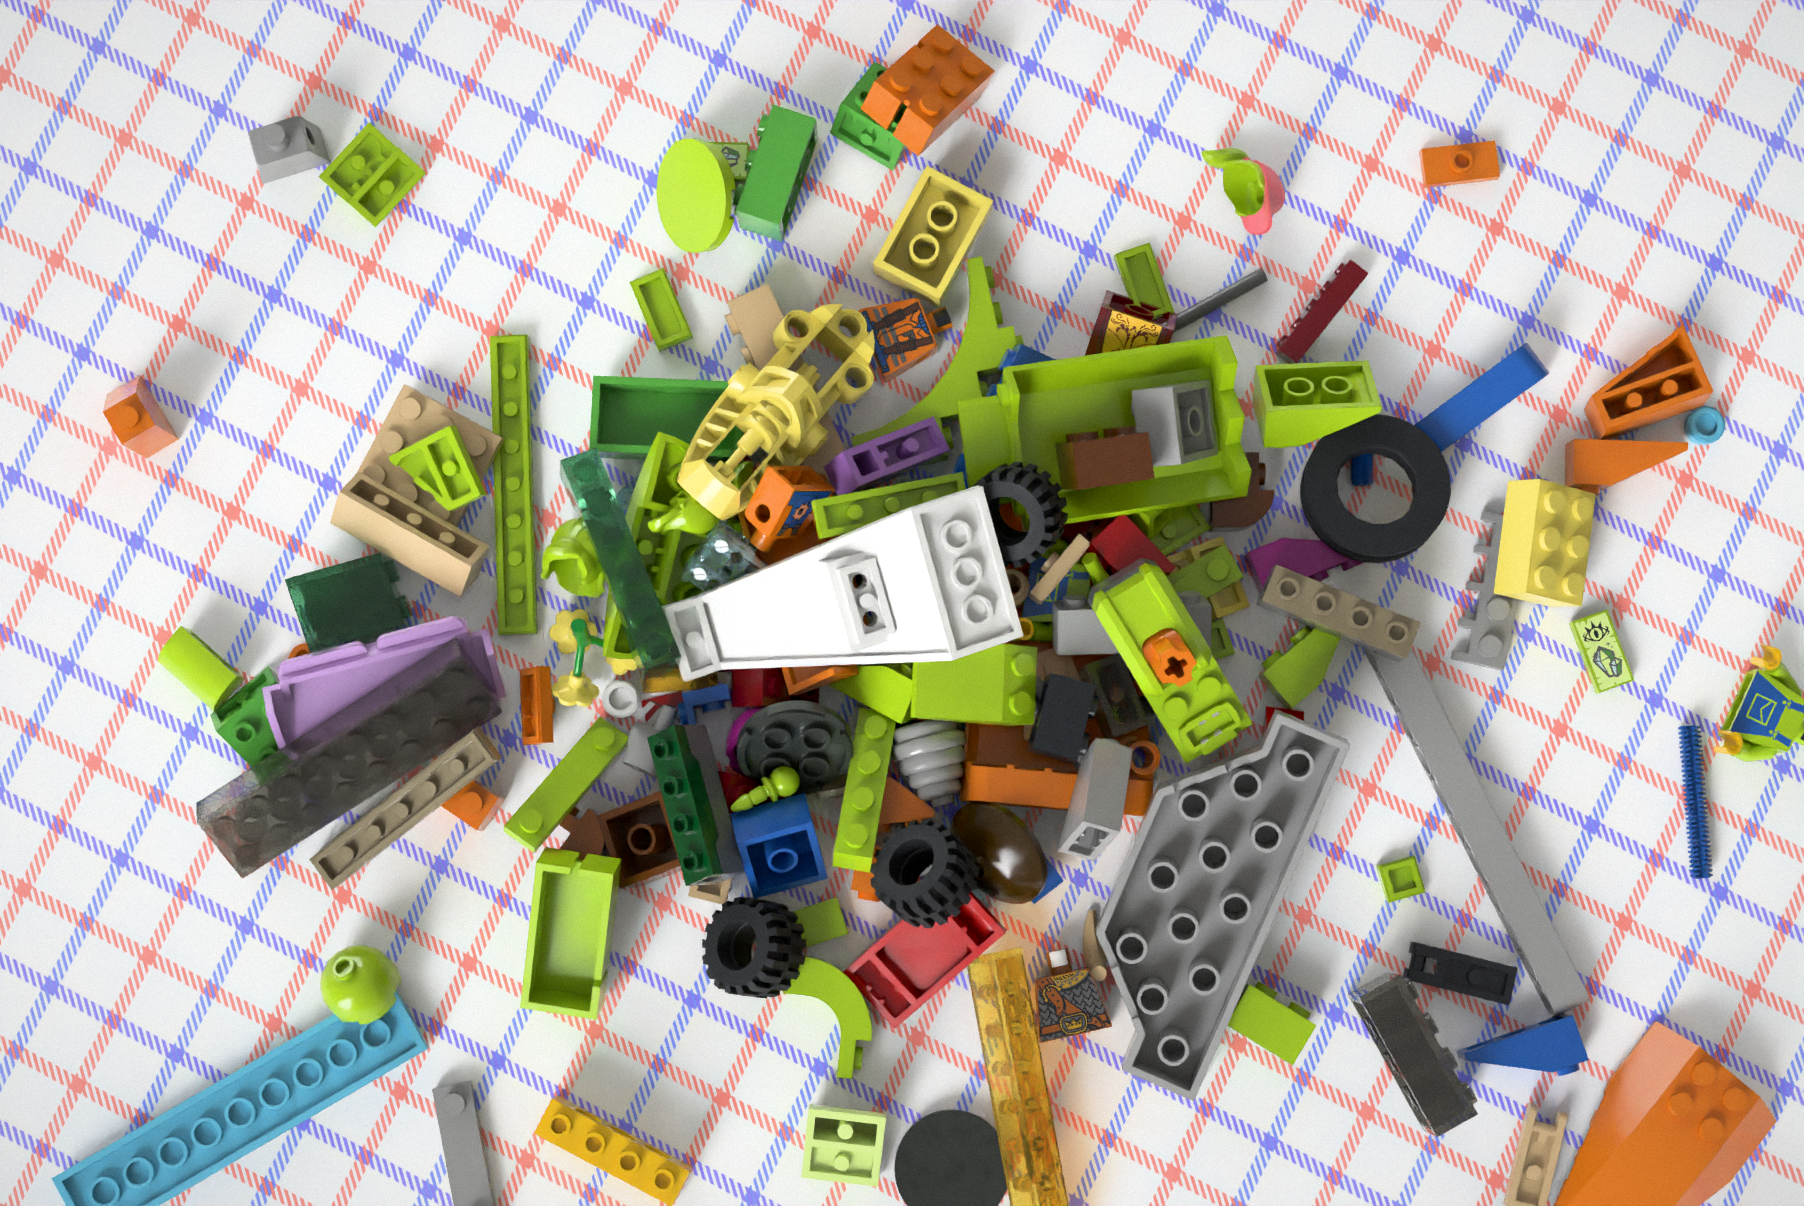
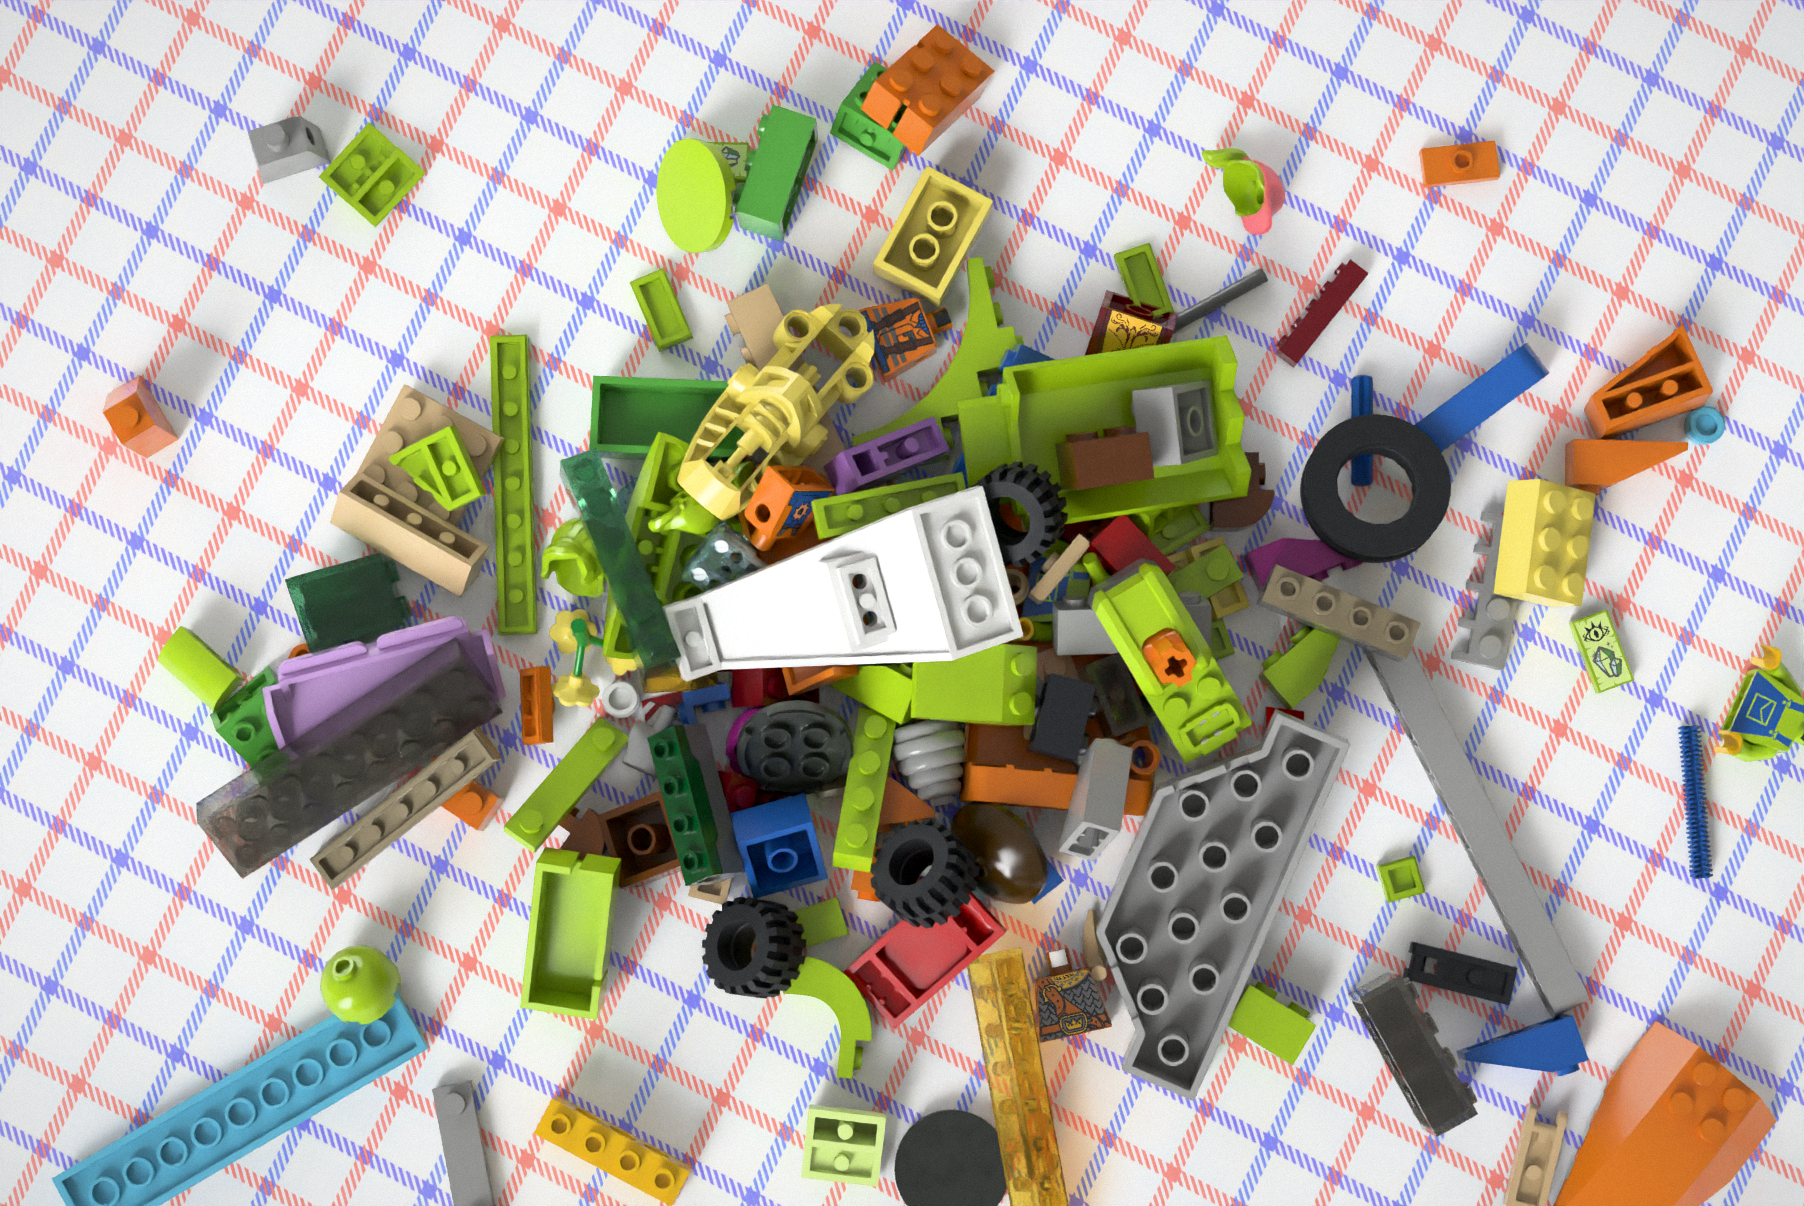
(782, 782): lime bar -> none
(1311, 400): lime slope -> none

